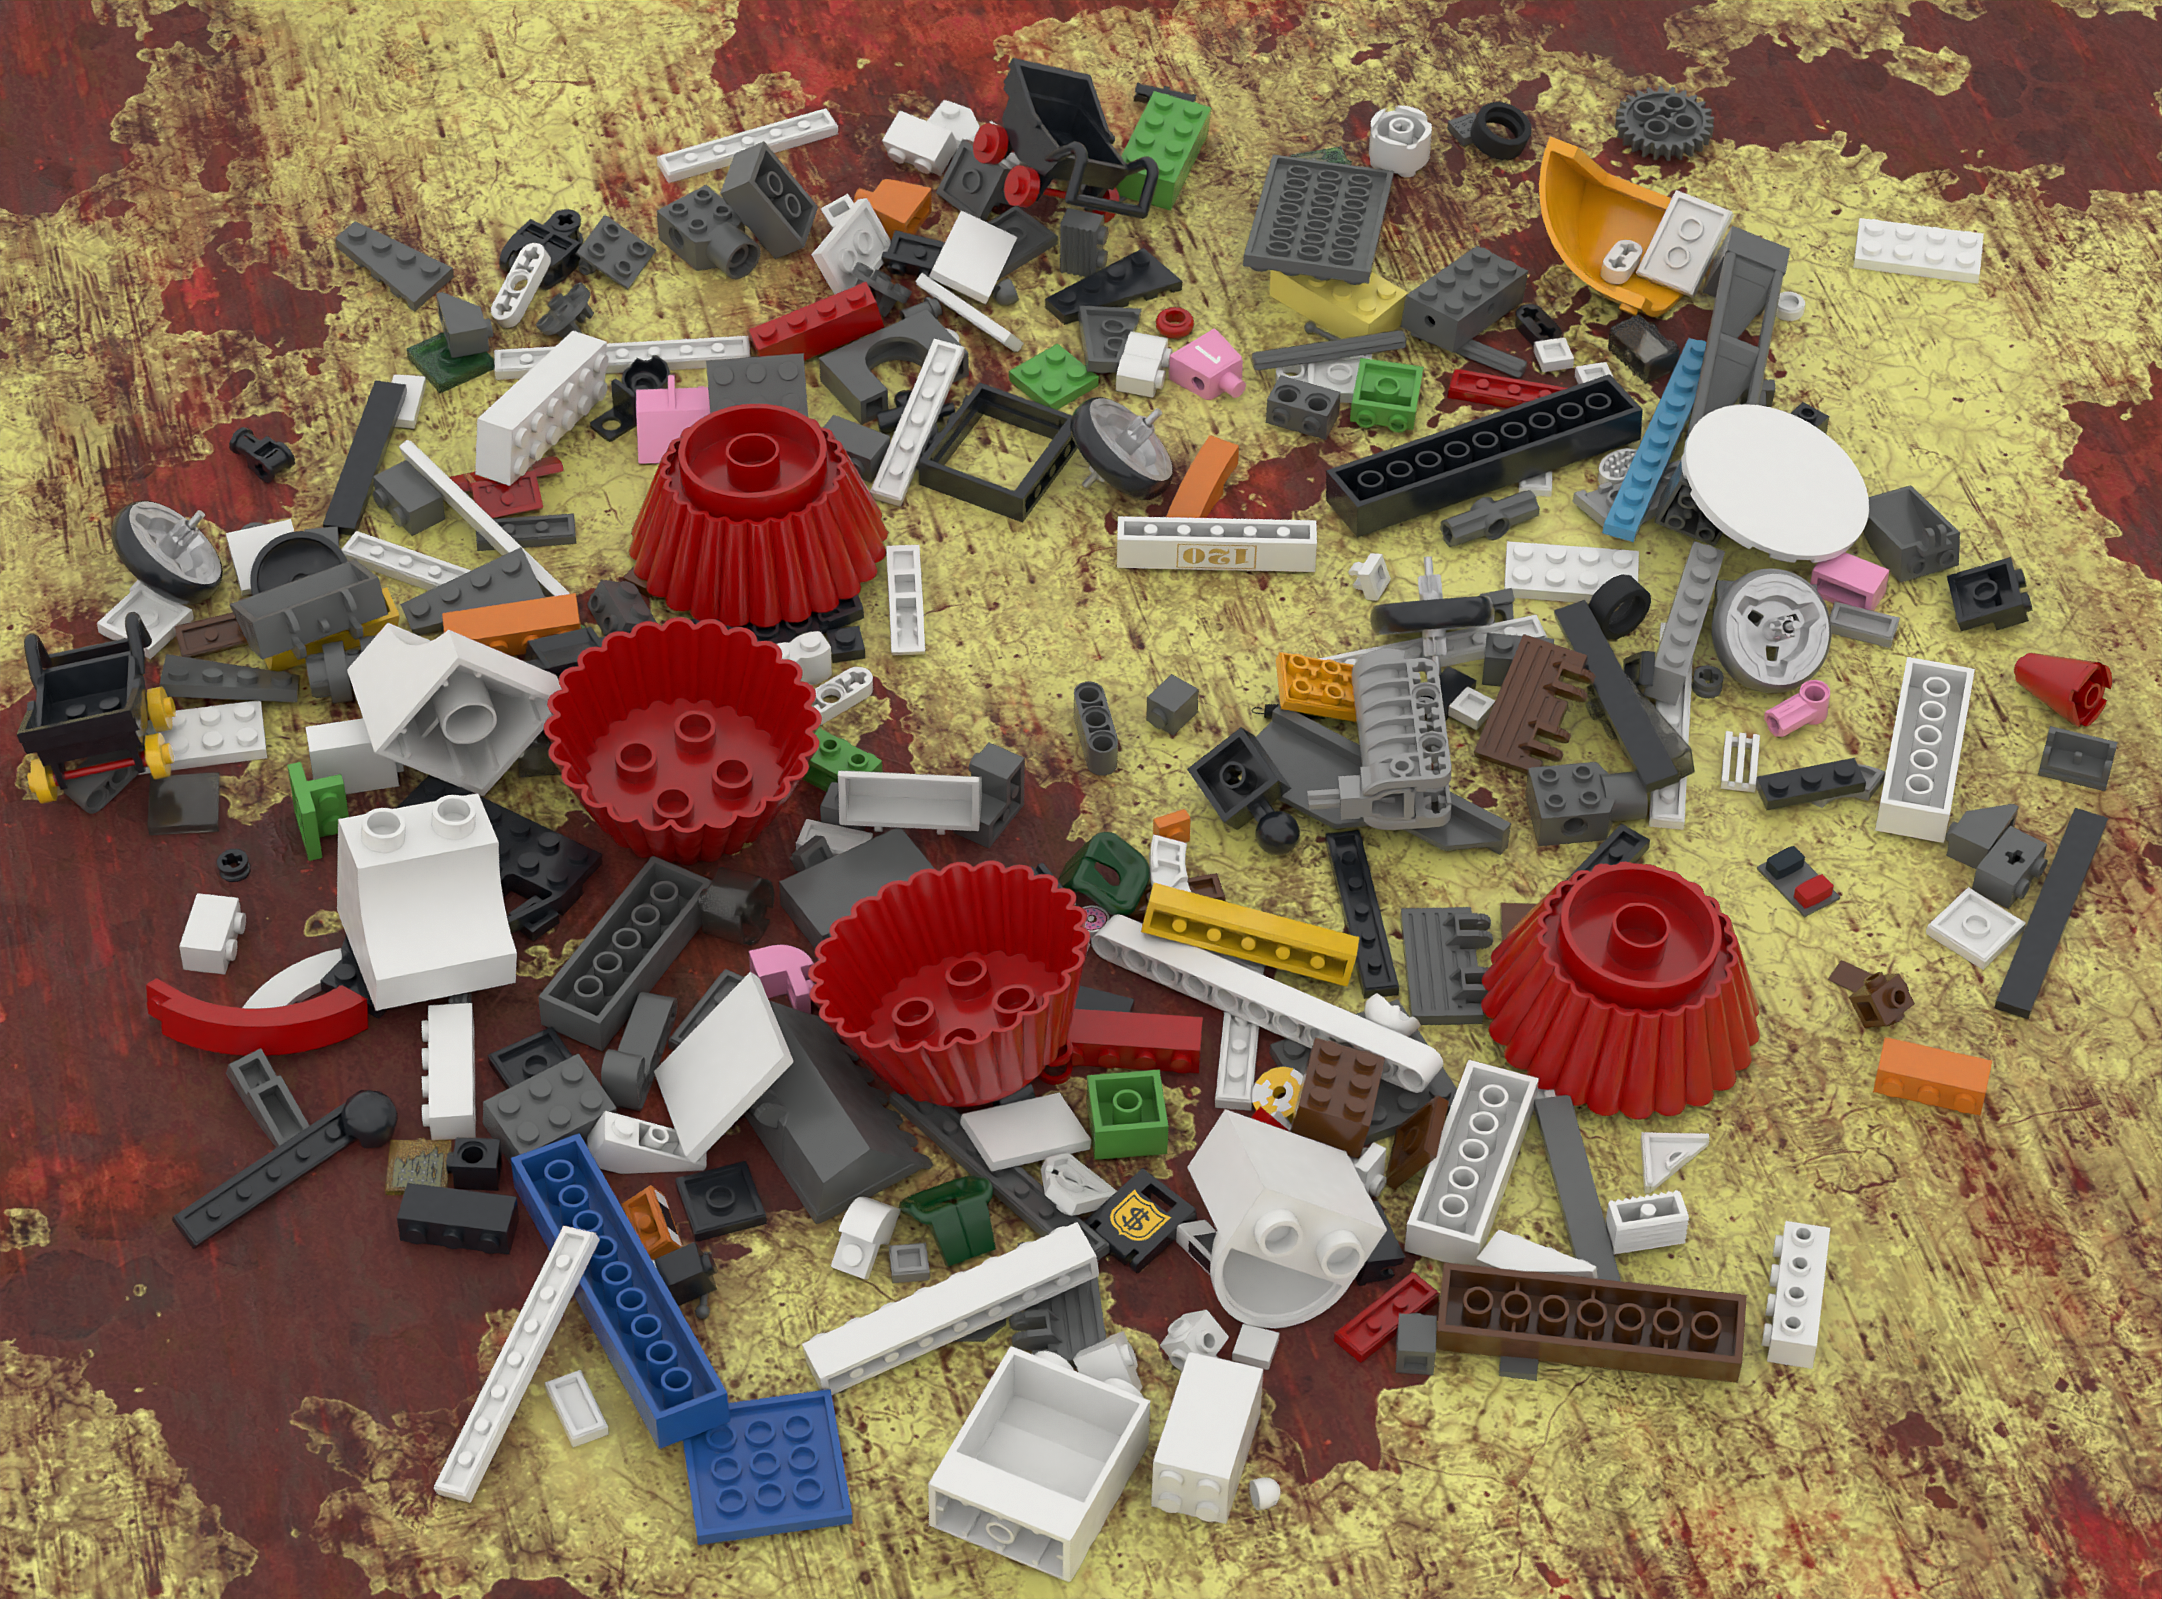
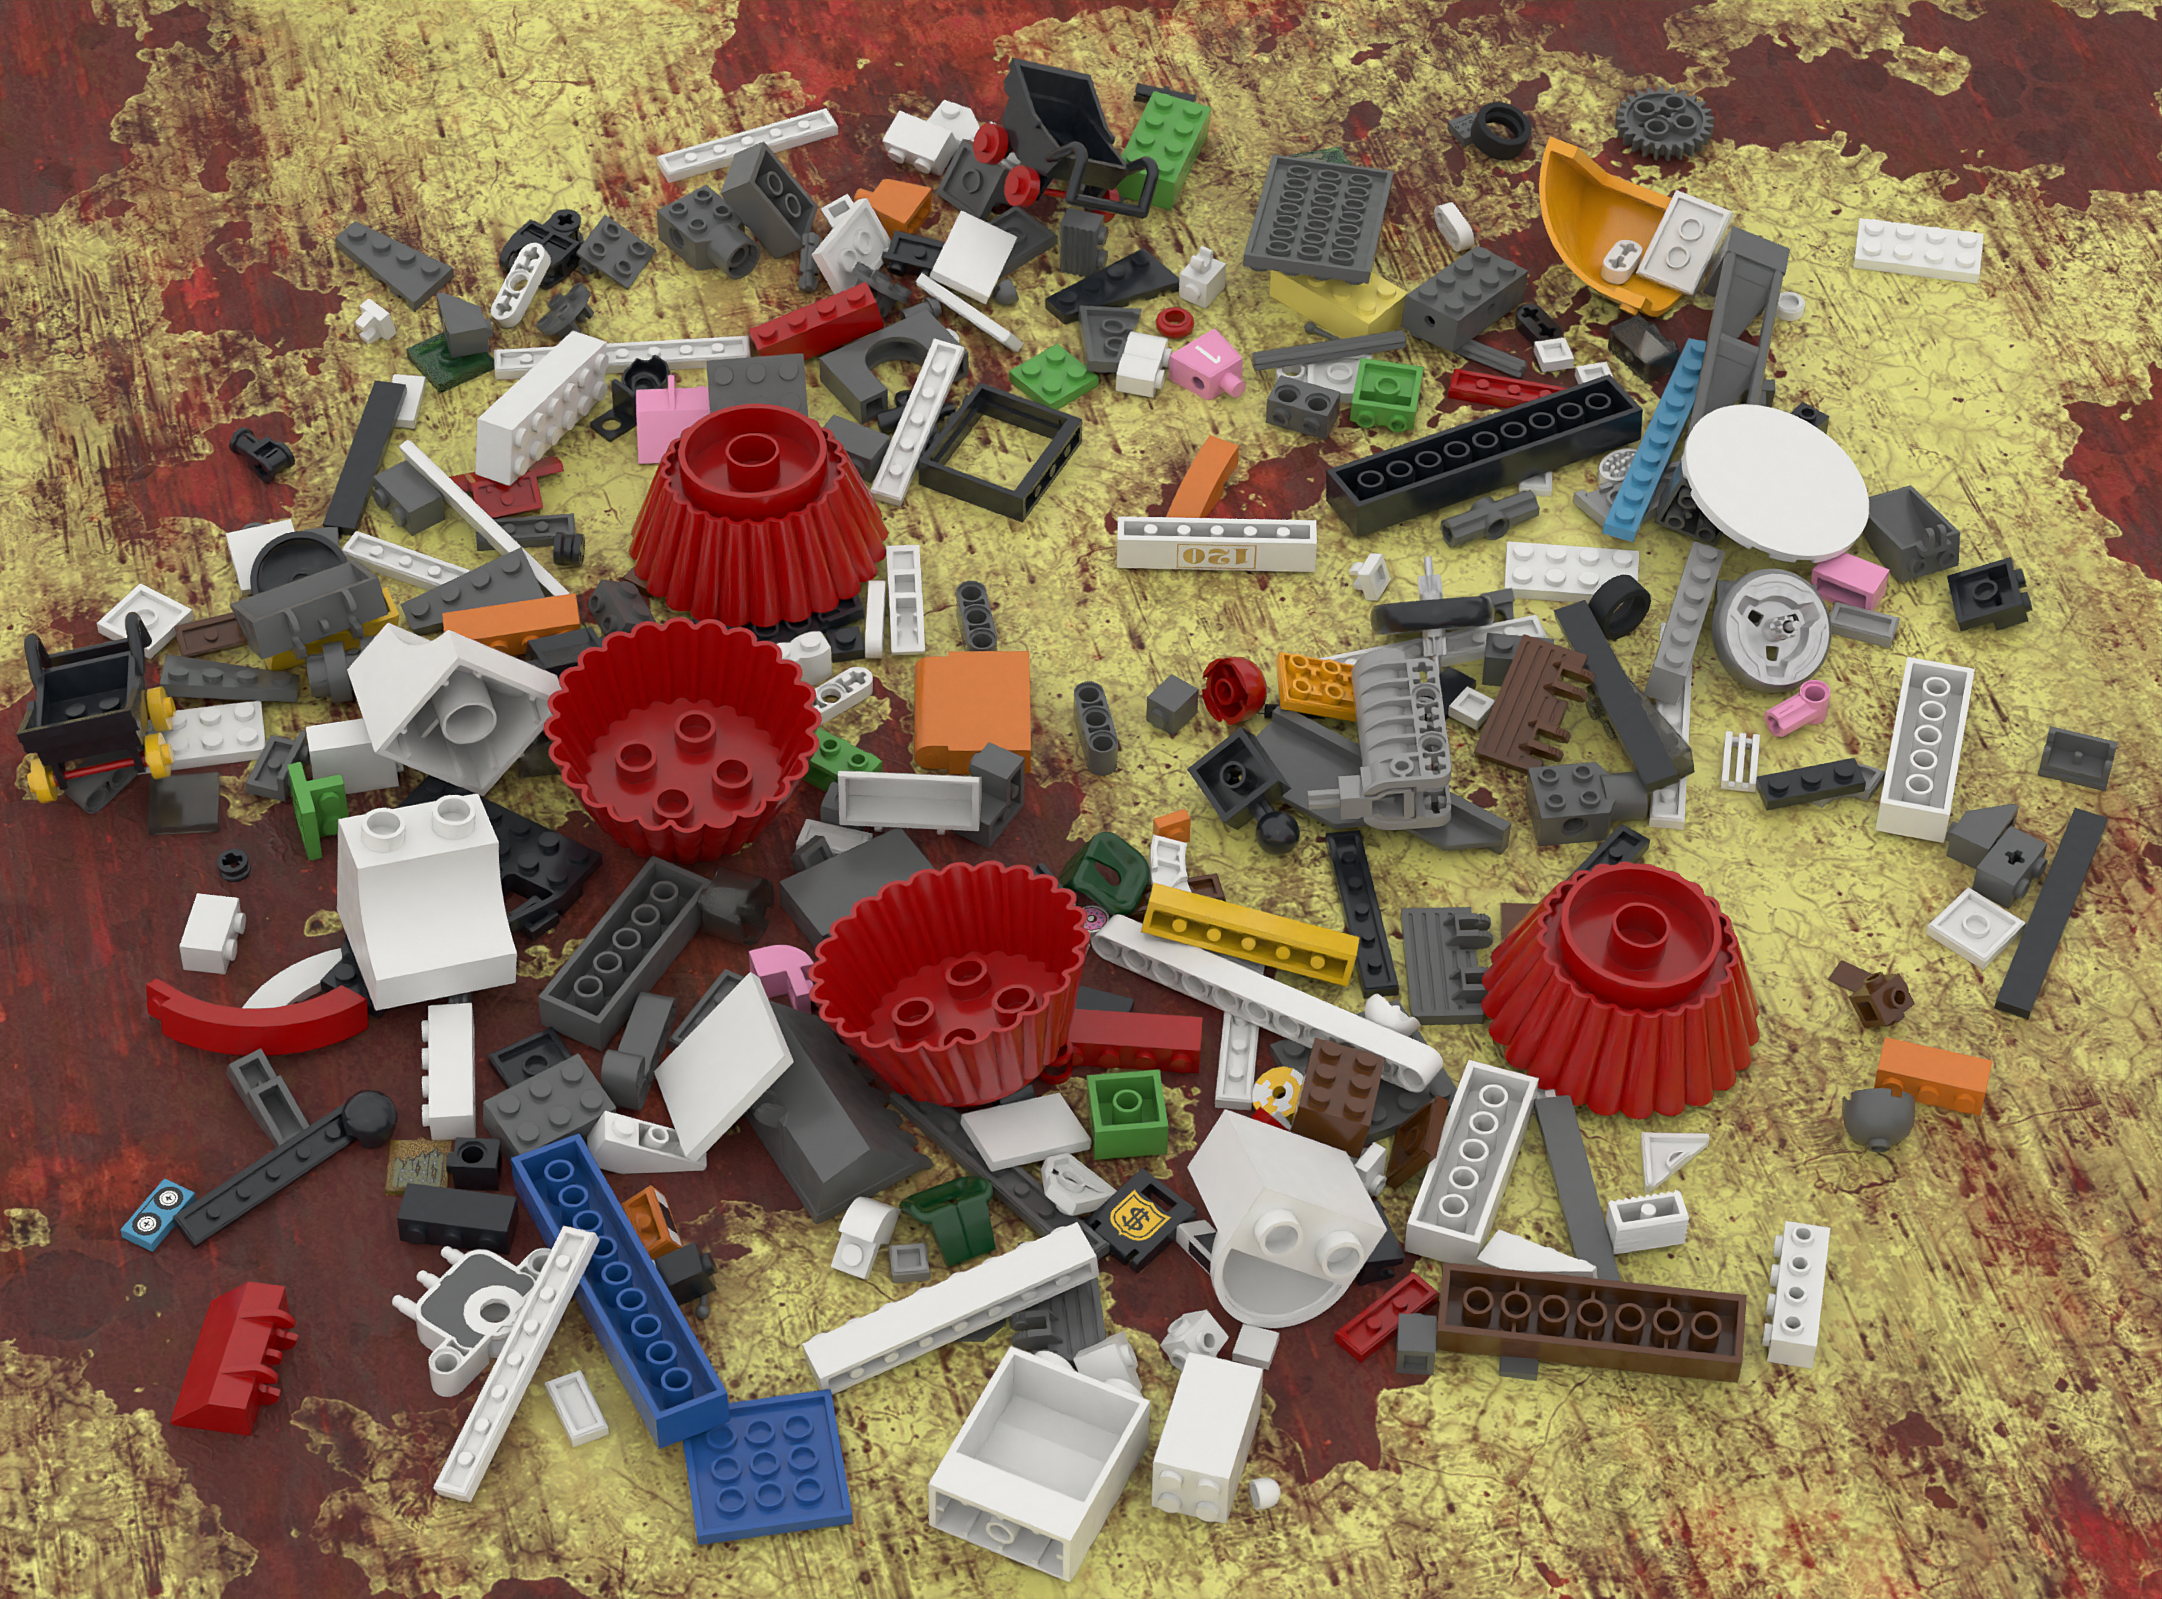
(154, 1217): none -> tile
(166, 552): wheel -> none
(236, 1360): none -> red piece
(271, 773): none -> dark grey bracket
(374, 322): none -> white tile
(460, 1308): none -> white piece
(569, 549): none -> black wheel
(720, 1201): black tile -> none
(808, 266): none -> dark grey axle
(875, 619): none -> white beam
(970, 702): none -> orange piece
(975, 617): none -> dark grey beam
(1121, 448): wheel -> none
(1202, 278): none -> white brick
(1234, 689): none -> red cylinder
(1400, 140): white brick -> none
(1454, 227): none -> white beam
(1640, 668): black tile -> none
(1704, 674): dark grey bush -> none
(1798, 881): piece -> none
(1878, 1118): none -> dark grey cylinder
(2066, 685): red cone -> none

